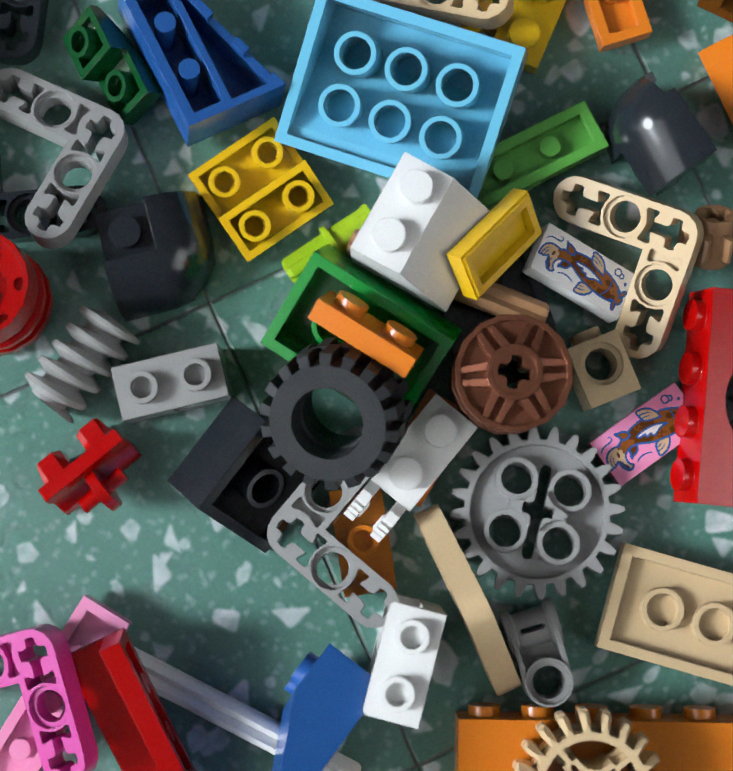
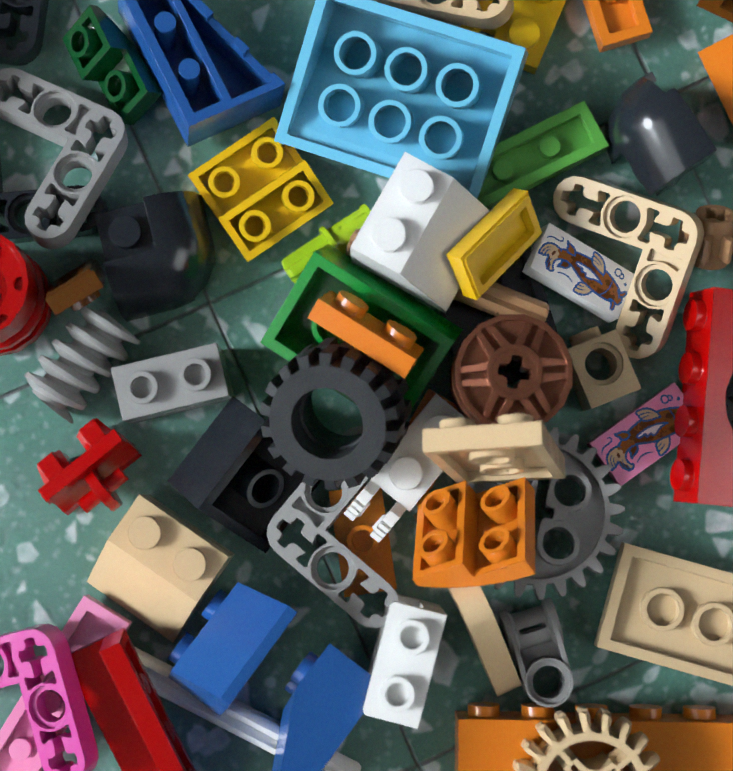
(76, 287): none -> reddish brown plate
(158, 566): none -> tan slope
(230, 645): none -> blue slope
(475, 536): none -> orange slope
(494, 451): none -> tan plate

